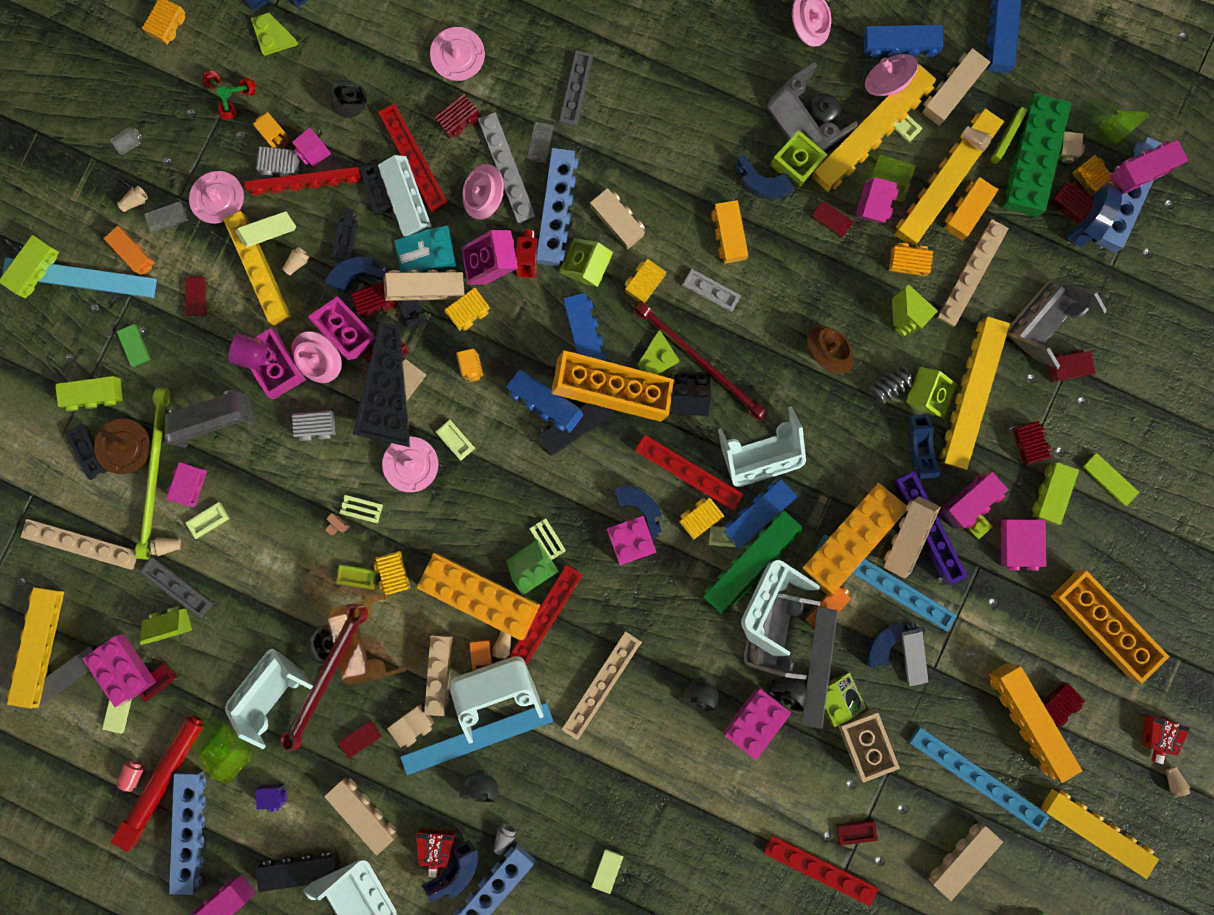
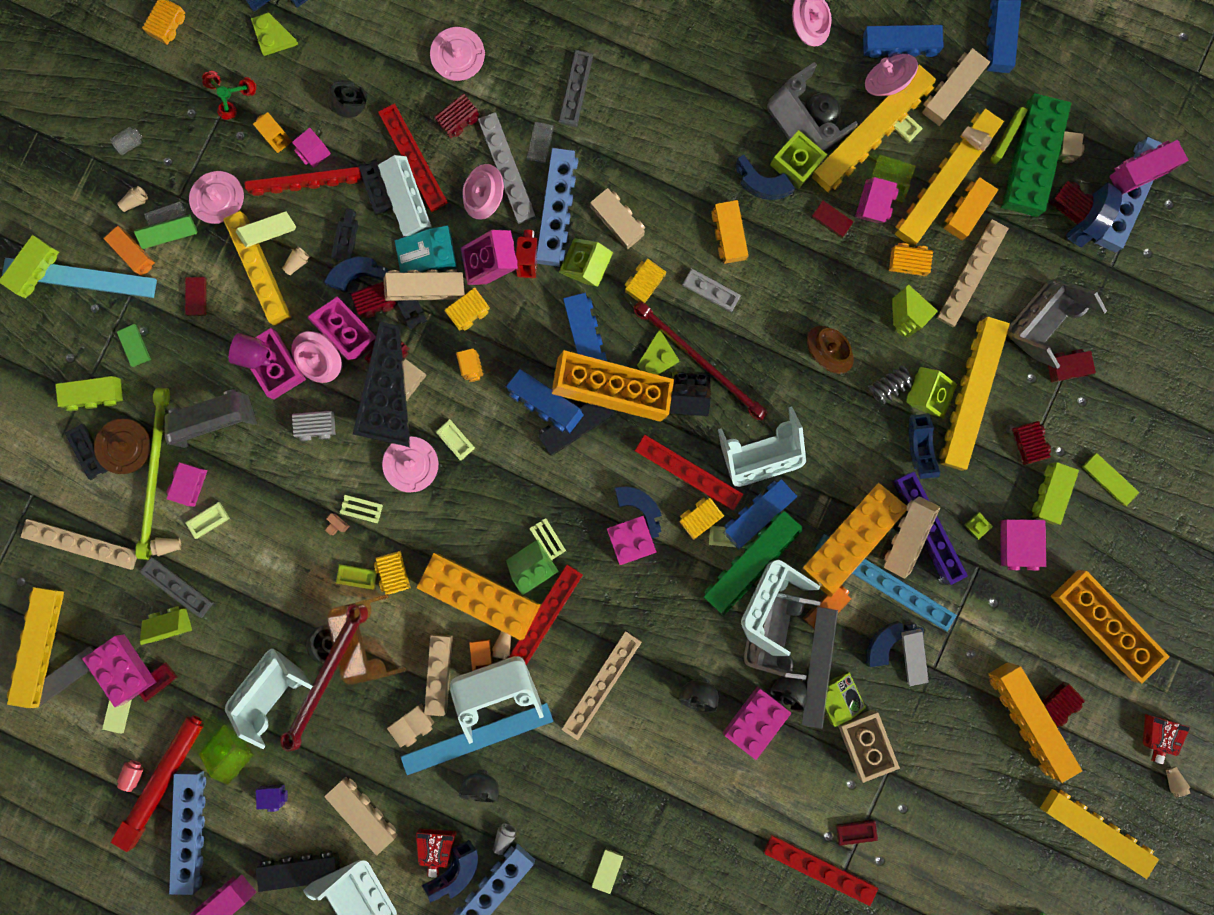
(165, 231): none -> bright green tile
(277, 162): light grey brick -> none
(360, 739): dark red tile -> none
(965, 860): tan brick -> none
(973, 500): dark pink brick -> none
(978, 779): dark azure tile -> none
(1093, 175): light orange brick -> none
(1121, 124): clear neon green slope -> none

